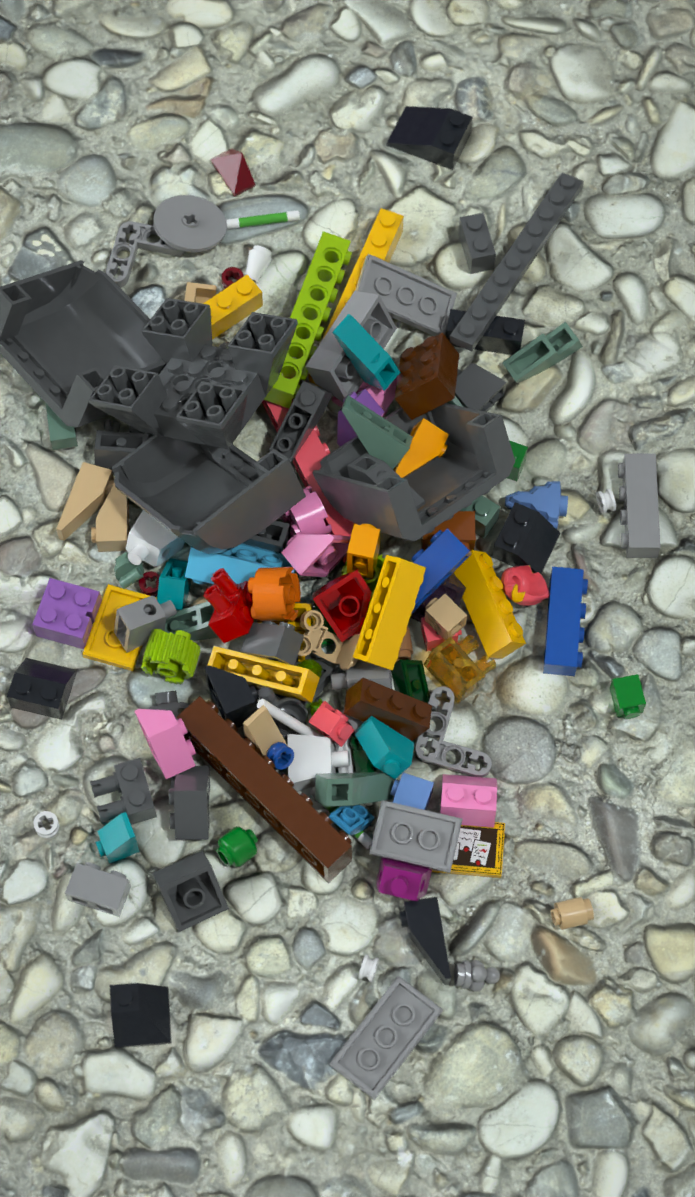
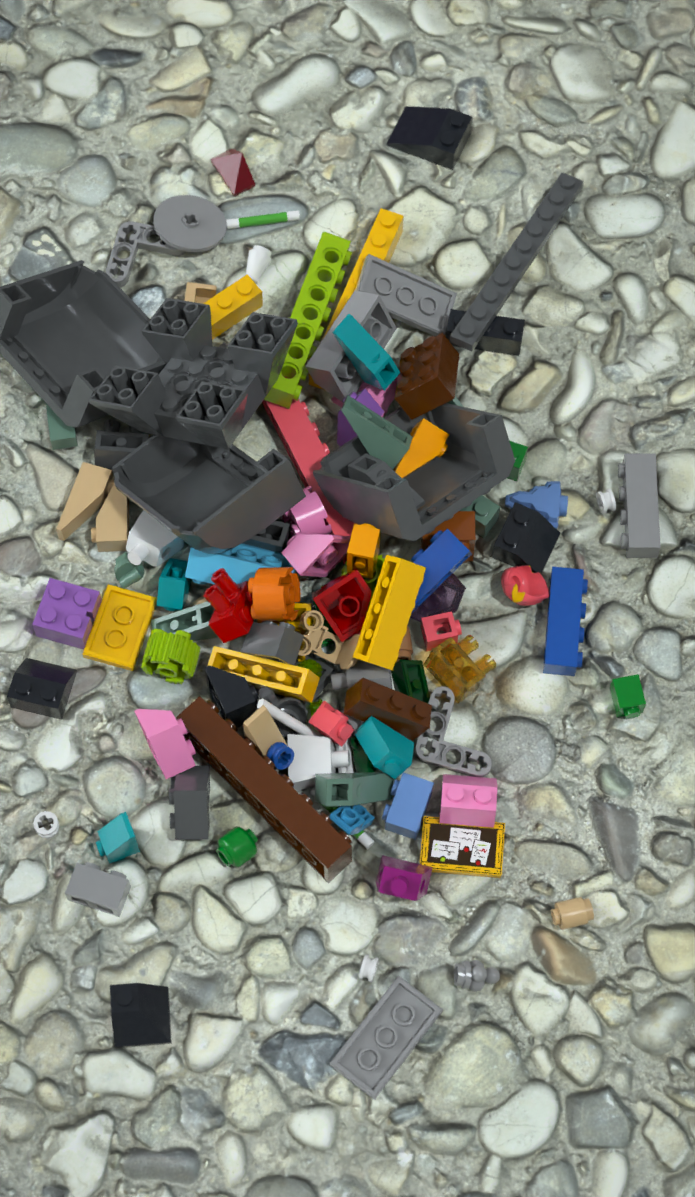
(135, 798): dark grey brick -> none
(139, 618): light grey torso -> none
(146, 577): dark red bush -> none
(168, 701): dark grey piece -> none
(190, 891): dark grey slope -> none
(233, 272): dark red bush -> none
(301, 419): dark grey slope -> none
(415, 836): light grey tile -> none
(426, 932): black slope -> none
(445, 616): tan brick -> none
(477, 243): dark grey brick -> none
(478, 388): dark grey torso -> none
(489, 606): yellow brick -> none
(542, 353): sand green slope -> none

